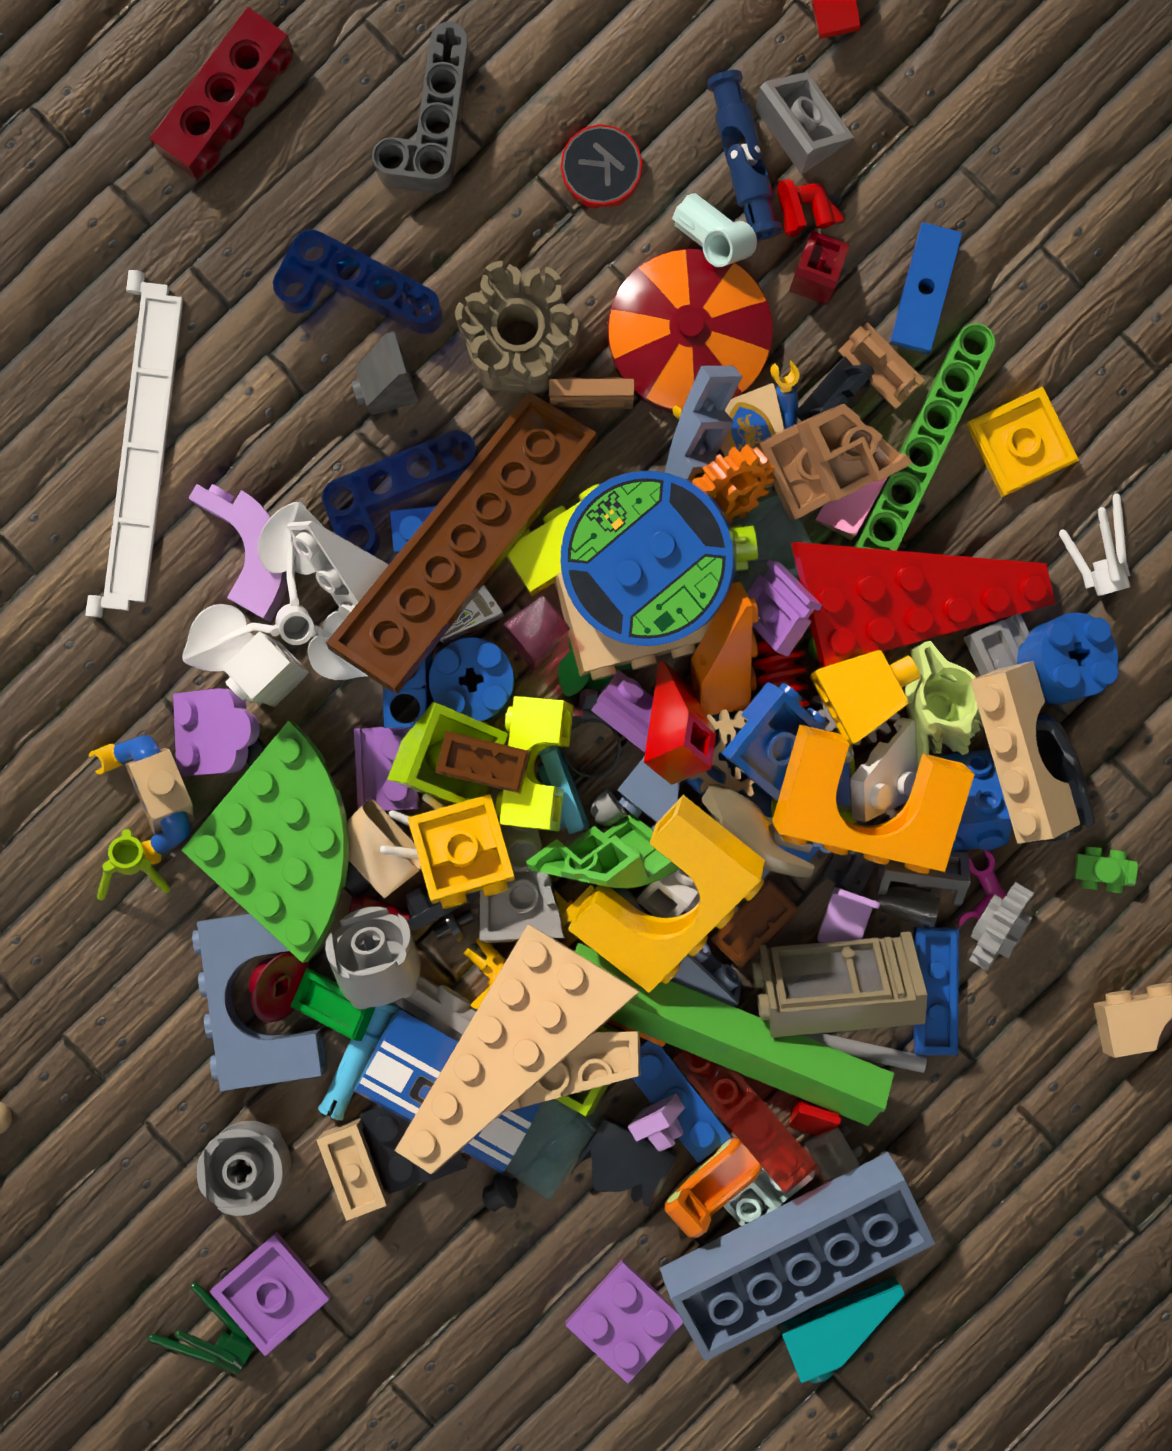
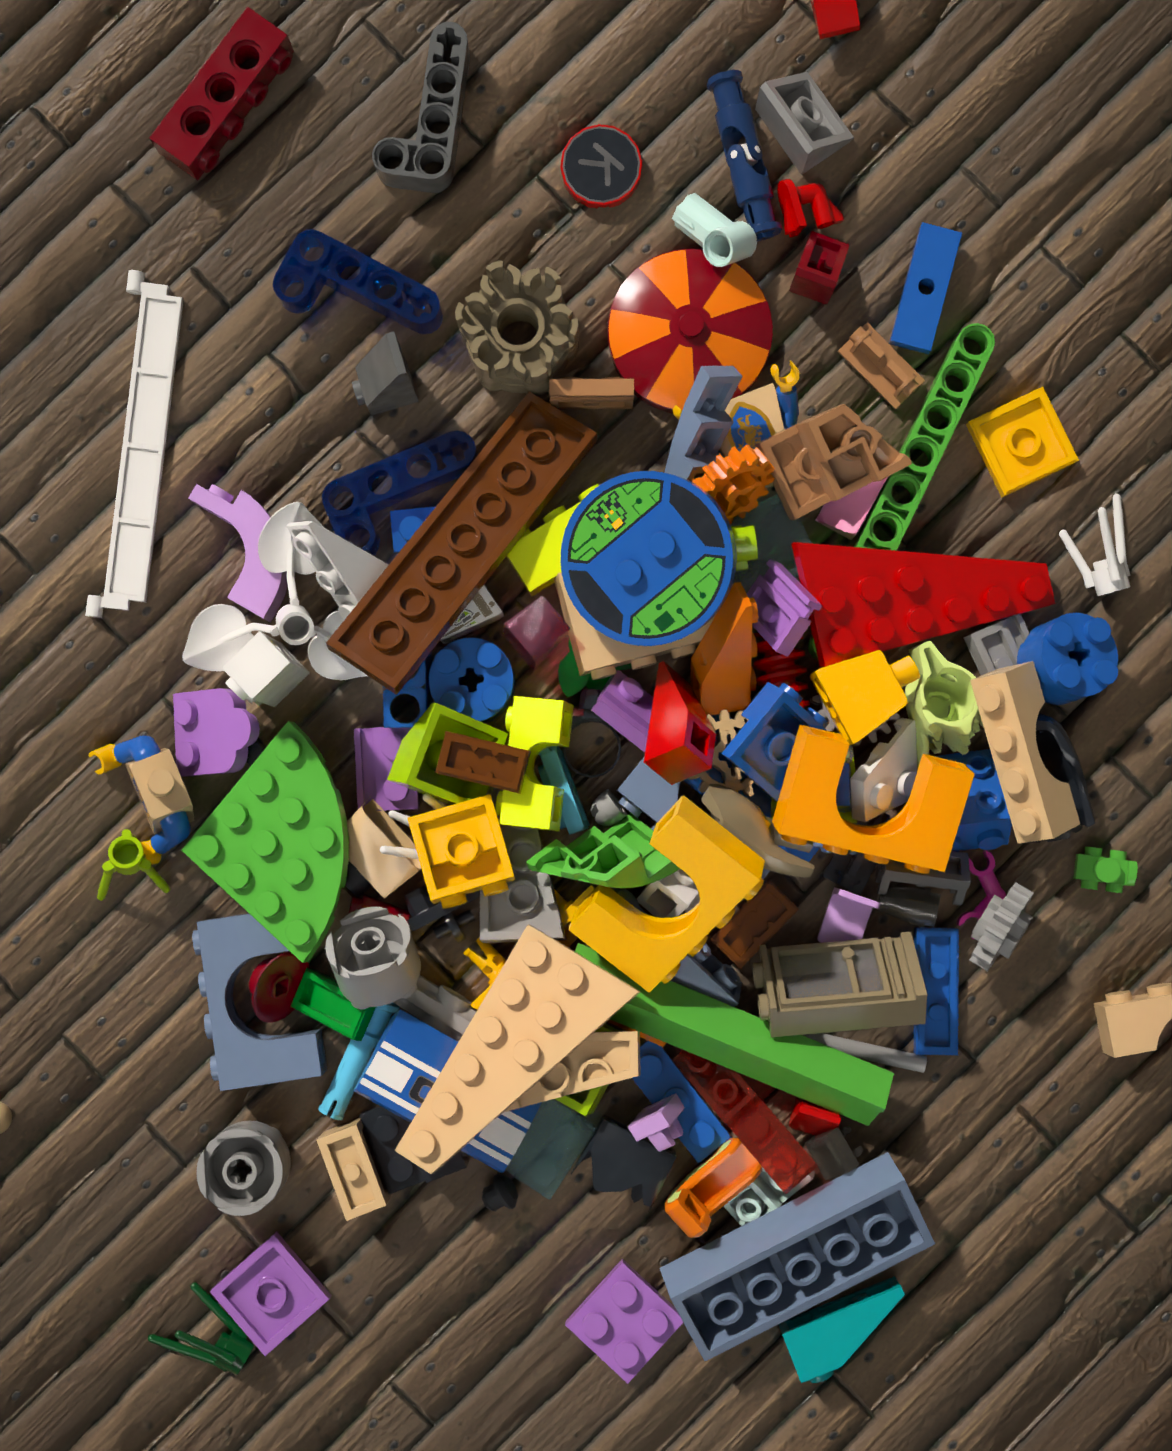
(843, 385): black hinge -> none

